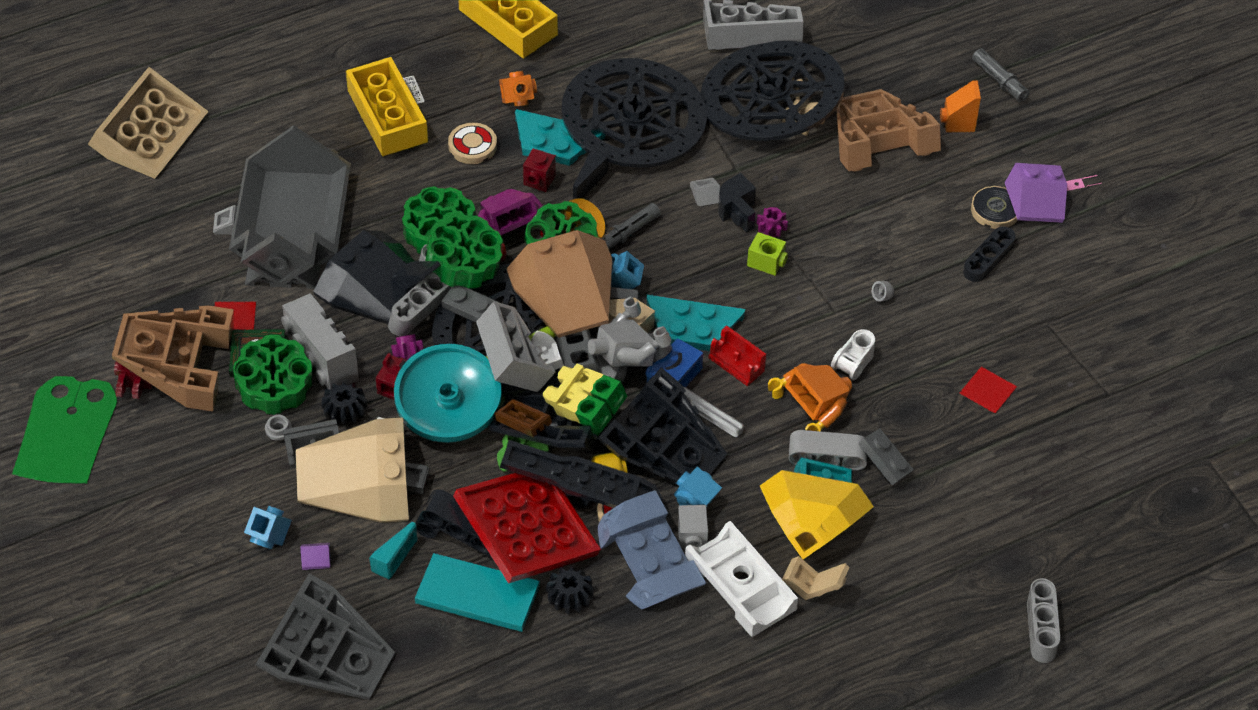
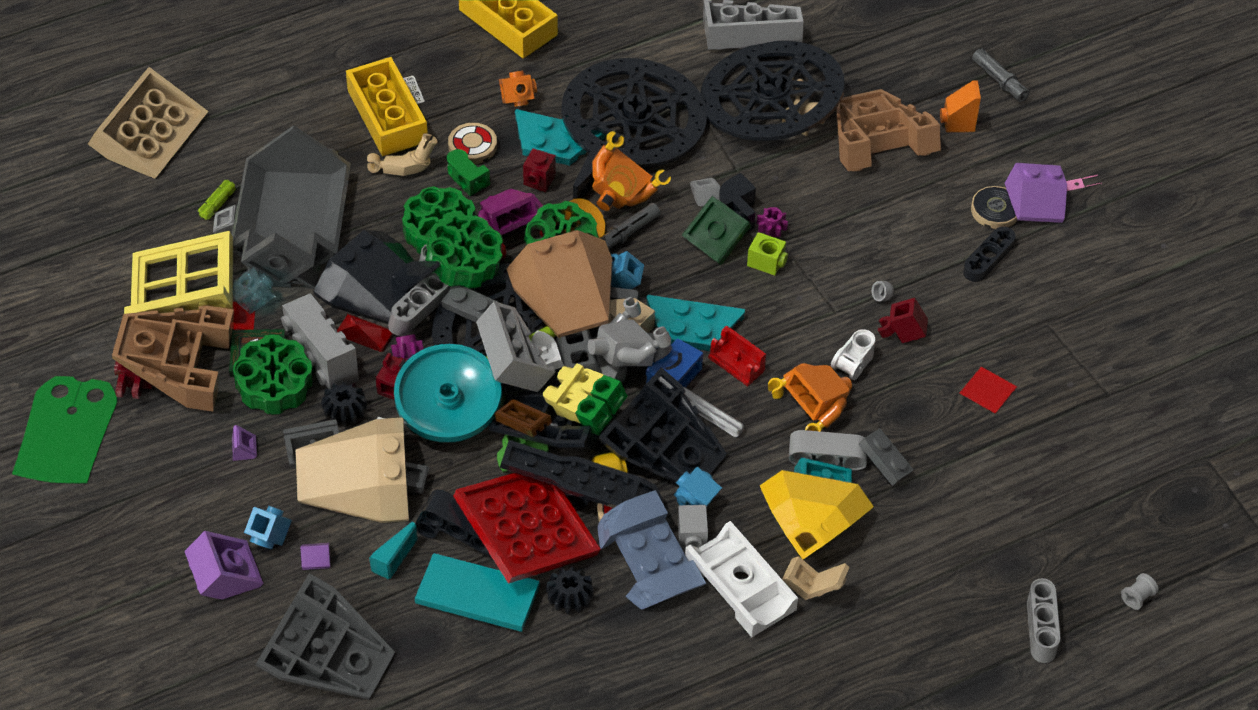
(215, 296): none -> light yellow window
(216, 200): none -> lime axle
(222, 565): none -> medium lavender slope
(243, 444): none -> medium lavender slope
(253, 290): none -> clear light blue brick
(276, 422): light grey plate -> none
(365, 333): none -> red slope
(408, 164): none -> tan arm
(466, 173): none -> green leg
(620, 178): none -> orange torso
(716, 230): none -> dark green tile
(906, 320): none -> dark red brick
(1139, 591): none -> light grey bush

